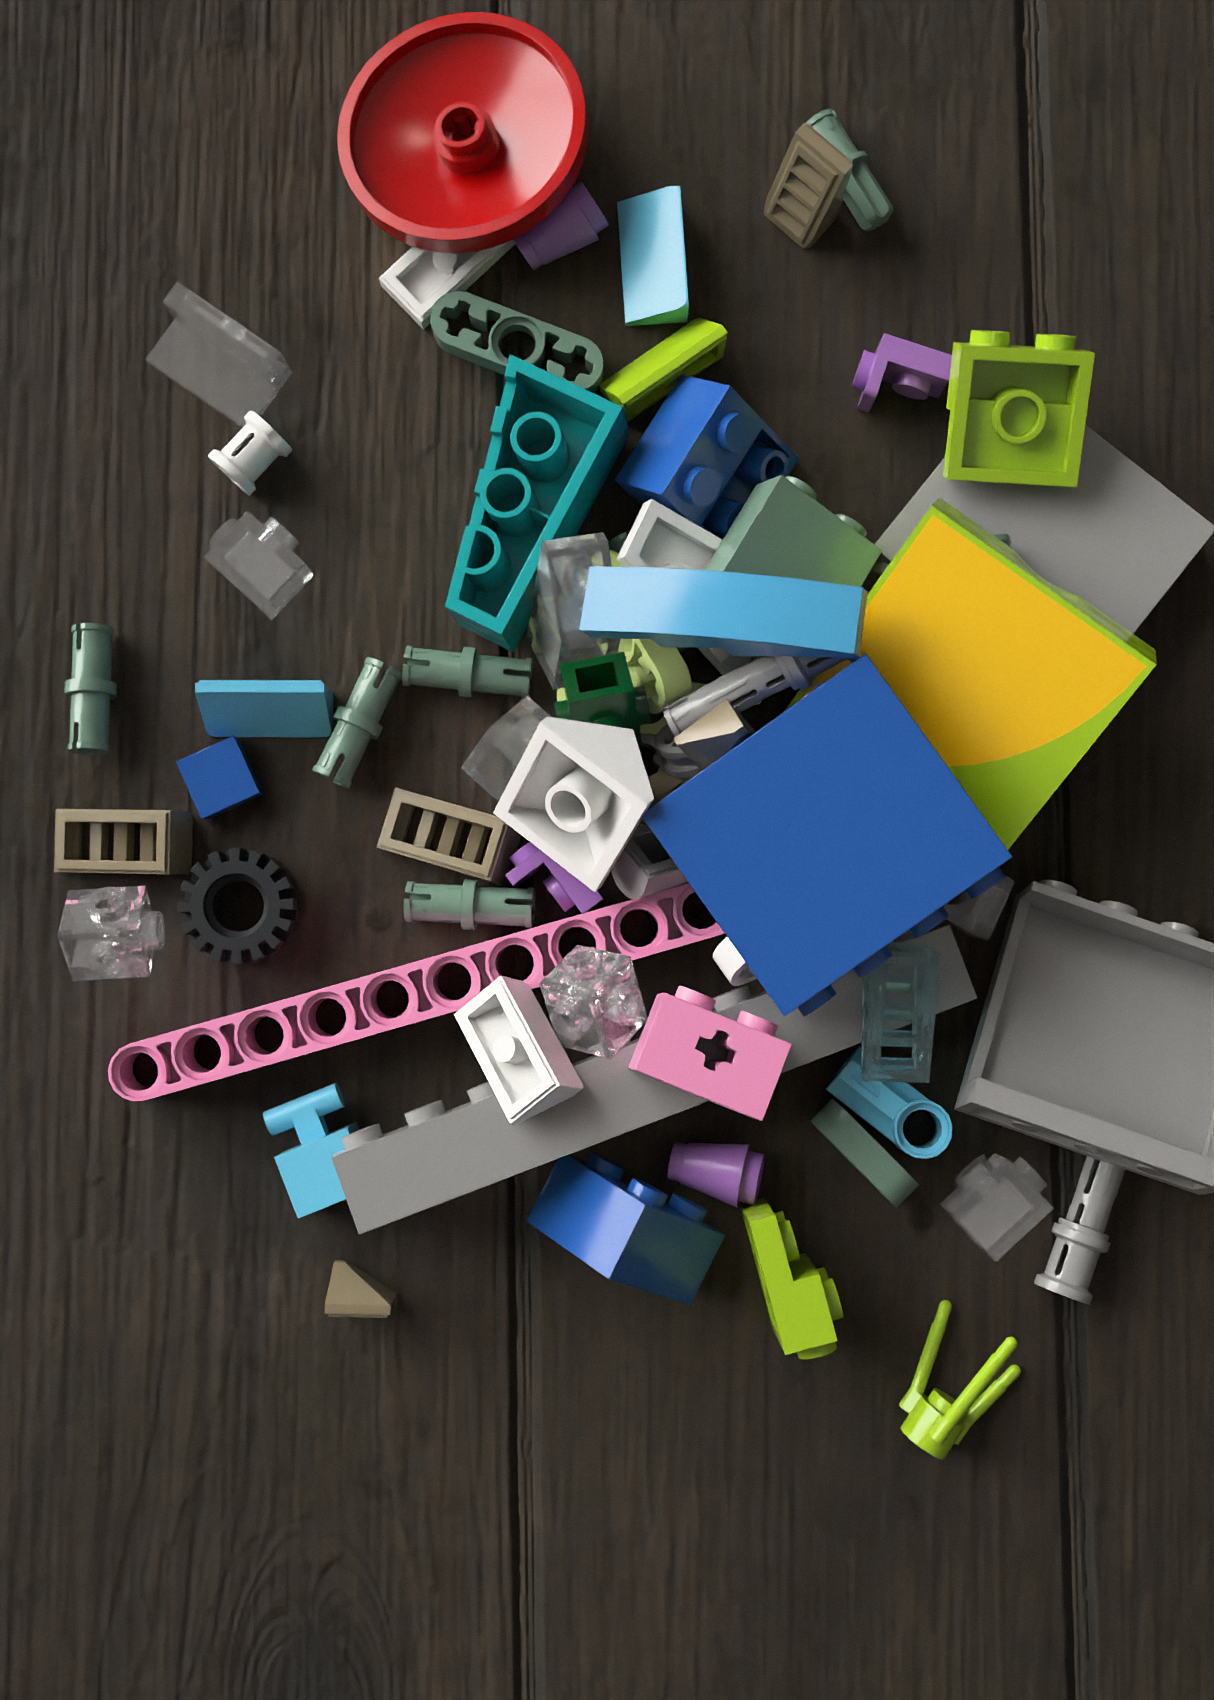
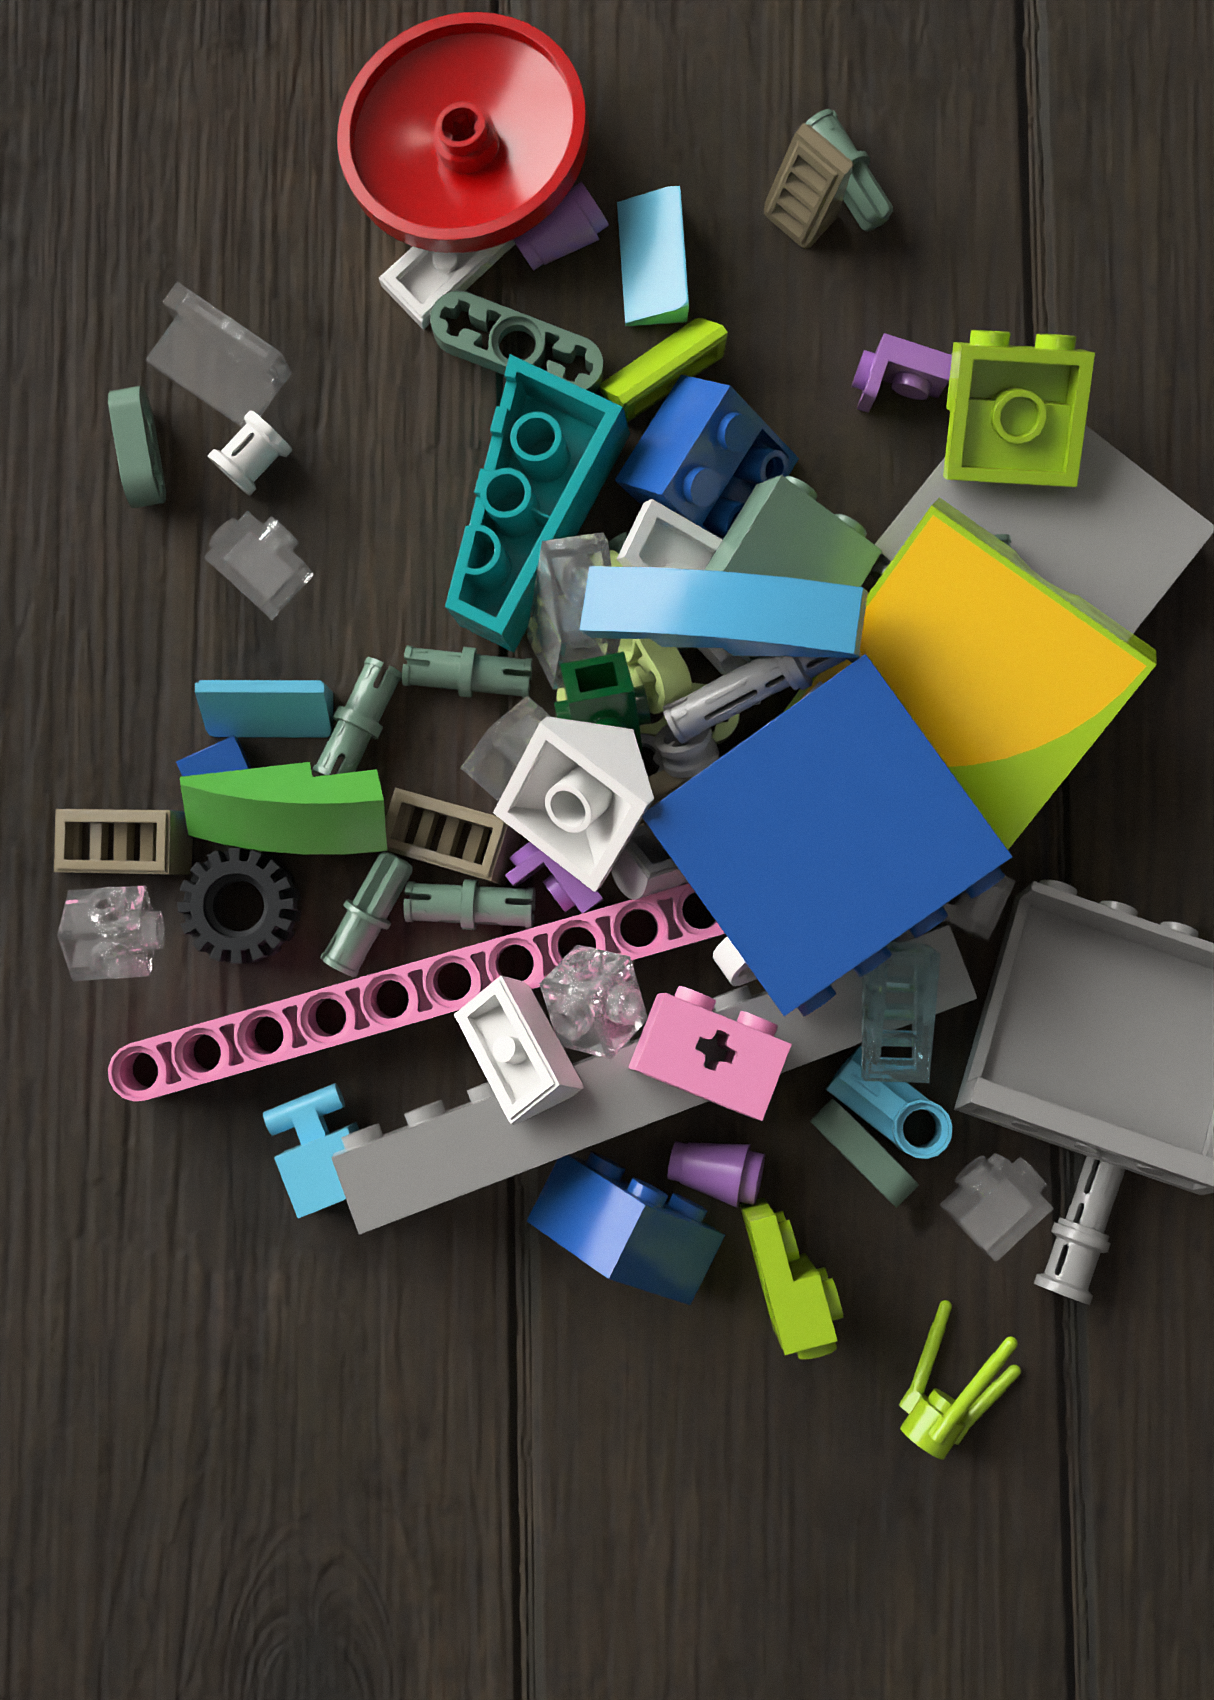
(90, 689): sand green pin -> none
(137, 447): none -> sand green beam
(287, 810): none -> bright green slope
(357, 1294): dark tan slope -> none
(367, 914): none -> sand green axle
(714, 735): dark tan slope -> none

